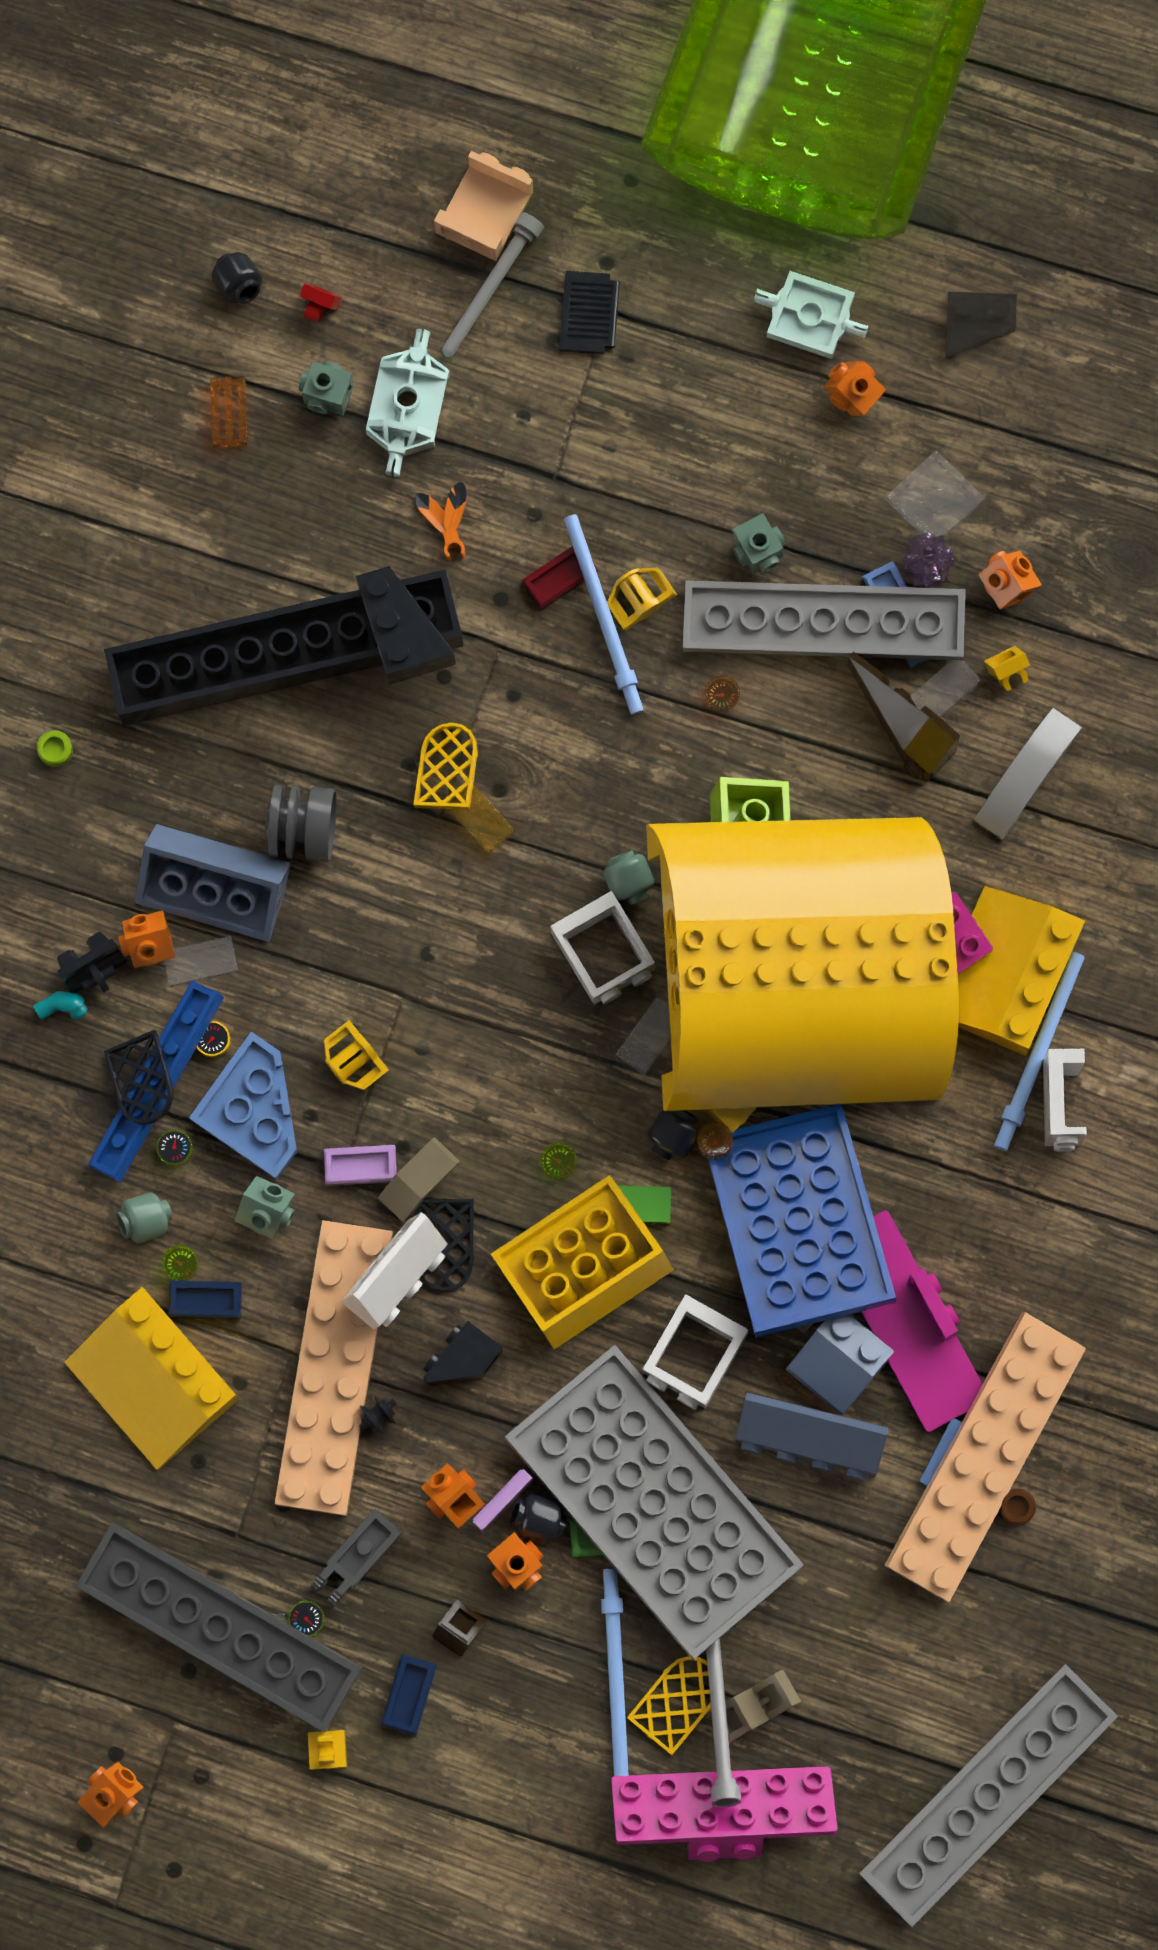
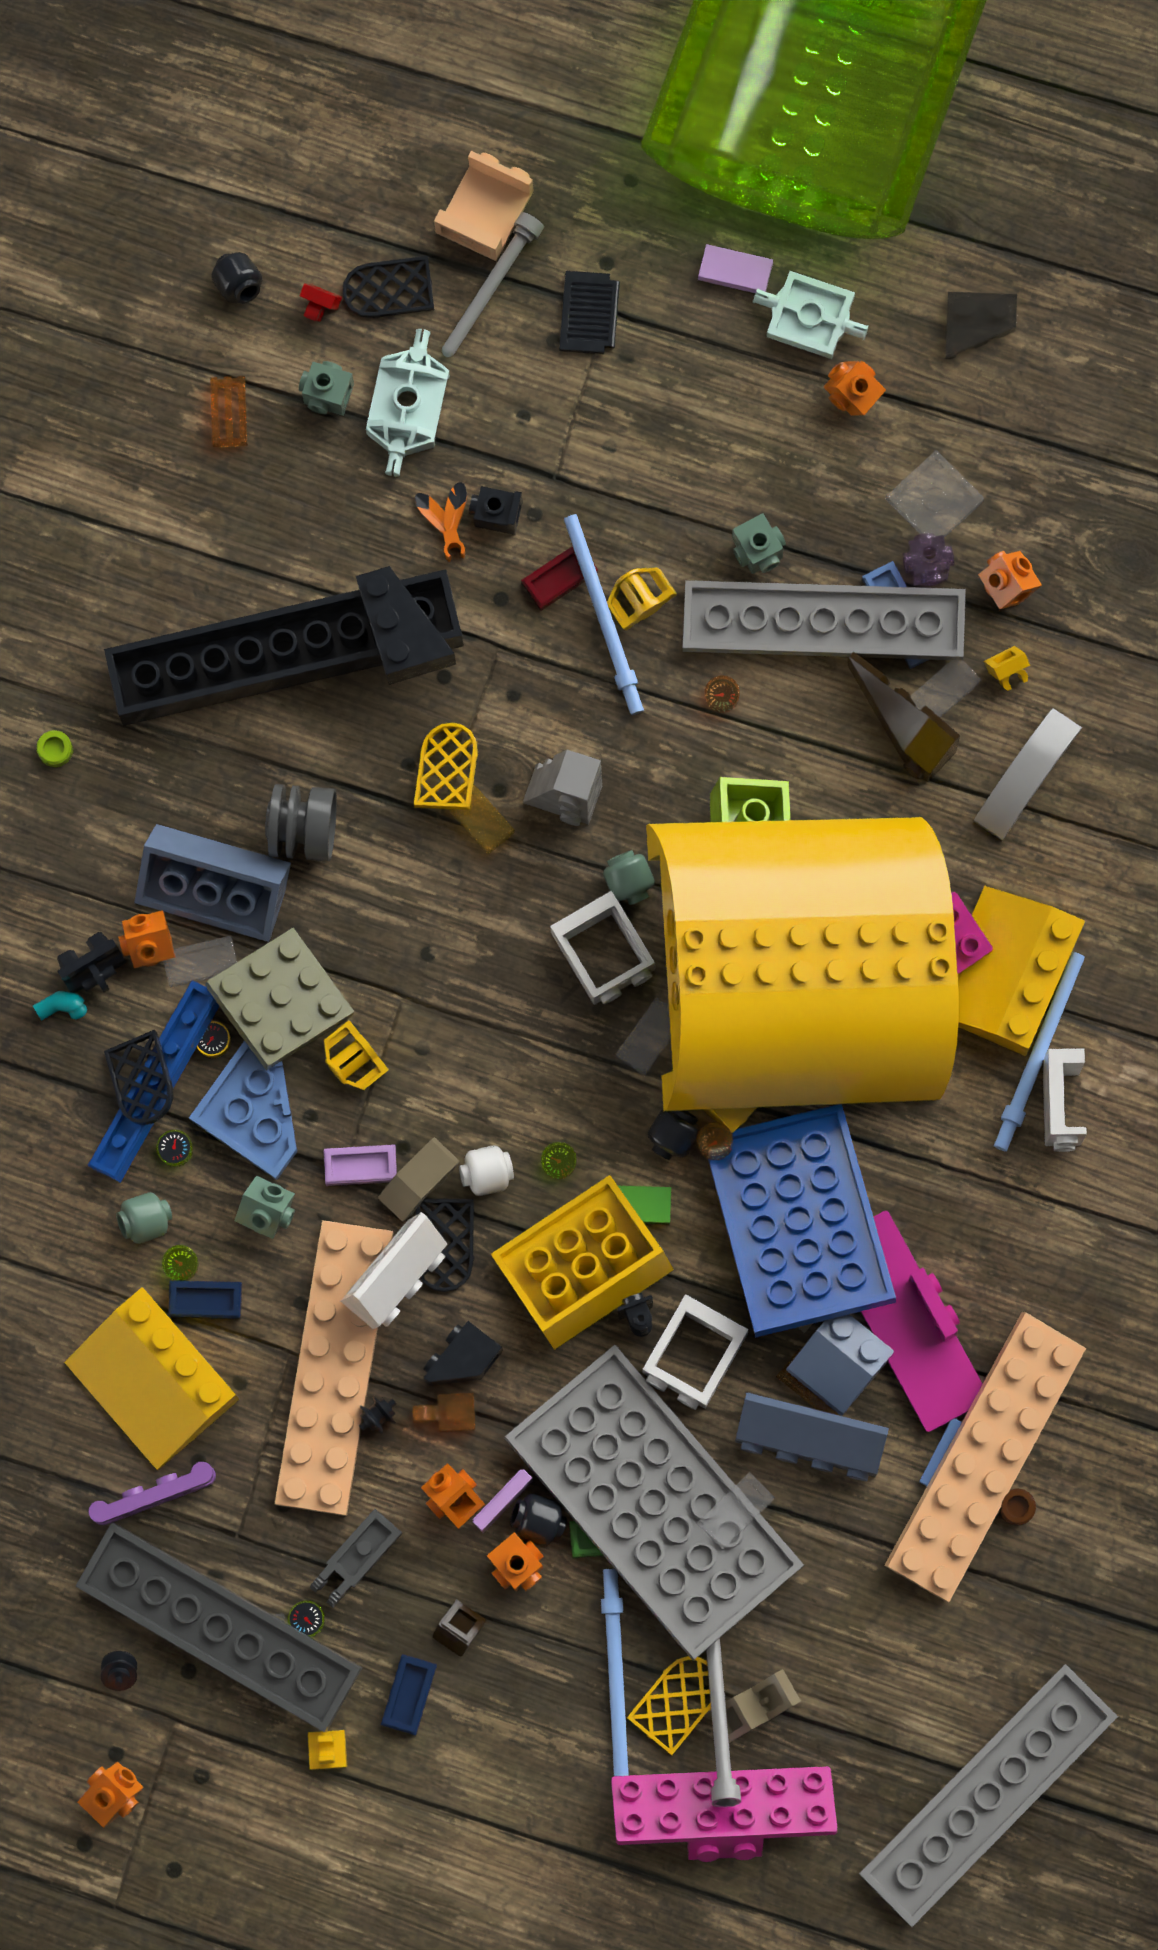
(118, 1670): none -> black wheel
(139, 1500): none -> medium lavender plate
(279, 998): none -> plate
(380, 289): none -> black window
(453, 1412): none -> clear orange plate
(486, 1170): none -> white head
(500, 520): none -> black brick
(566, 786): none -> light grey wedge
(637, 1312): none -> black hinge
(735, 269): none -> lavender tile
(736, 1510): none -> clear tile

